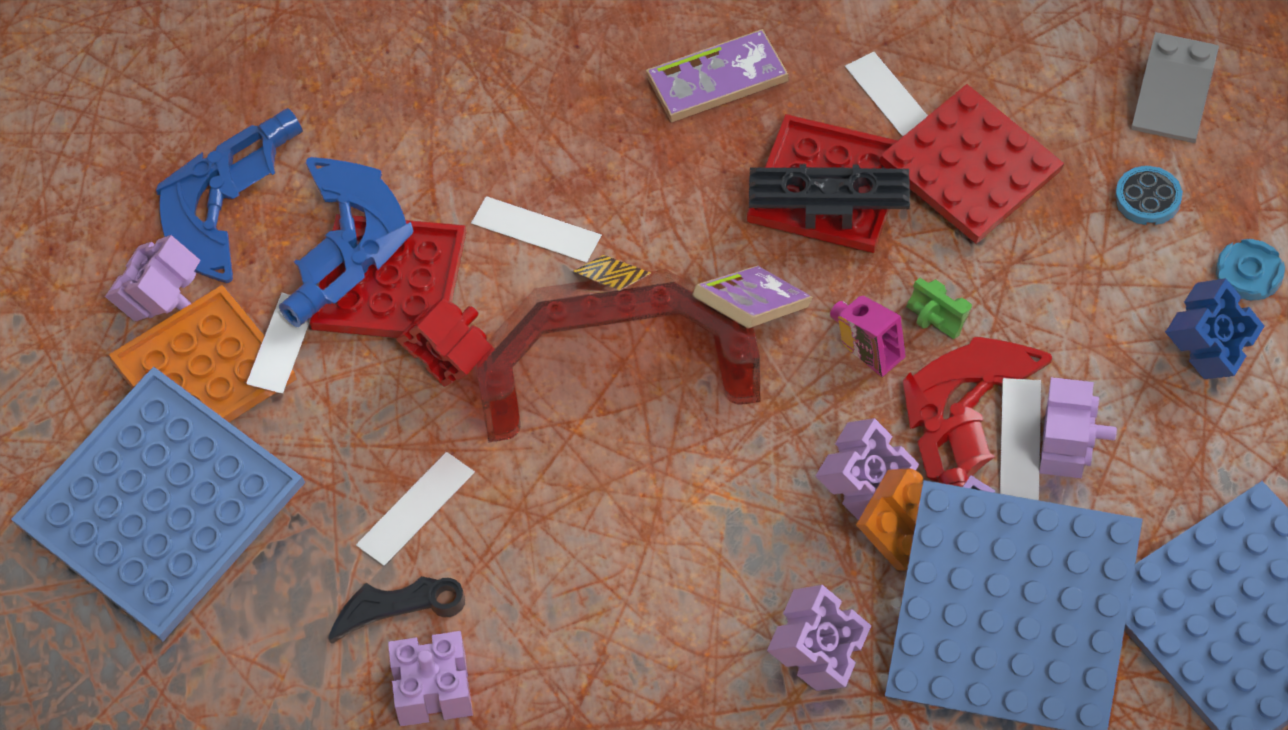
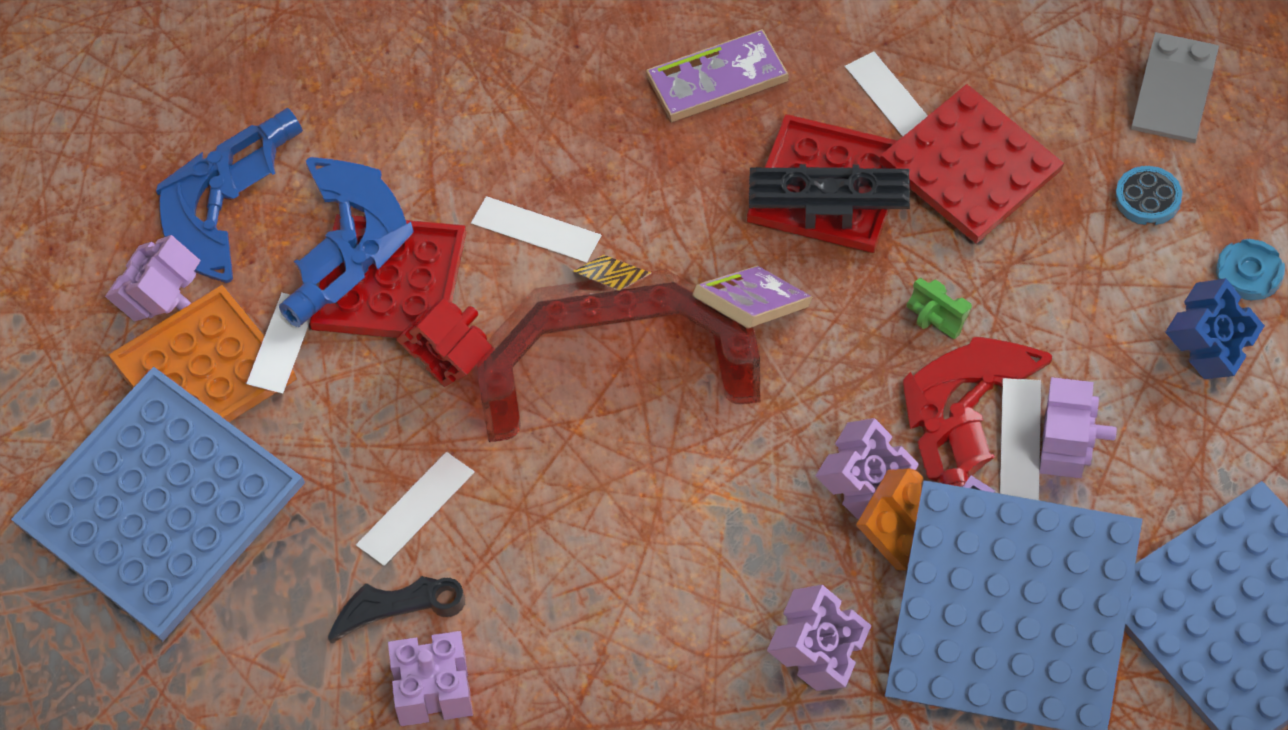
(871, 333): dark pink torso -> none

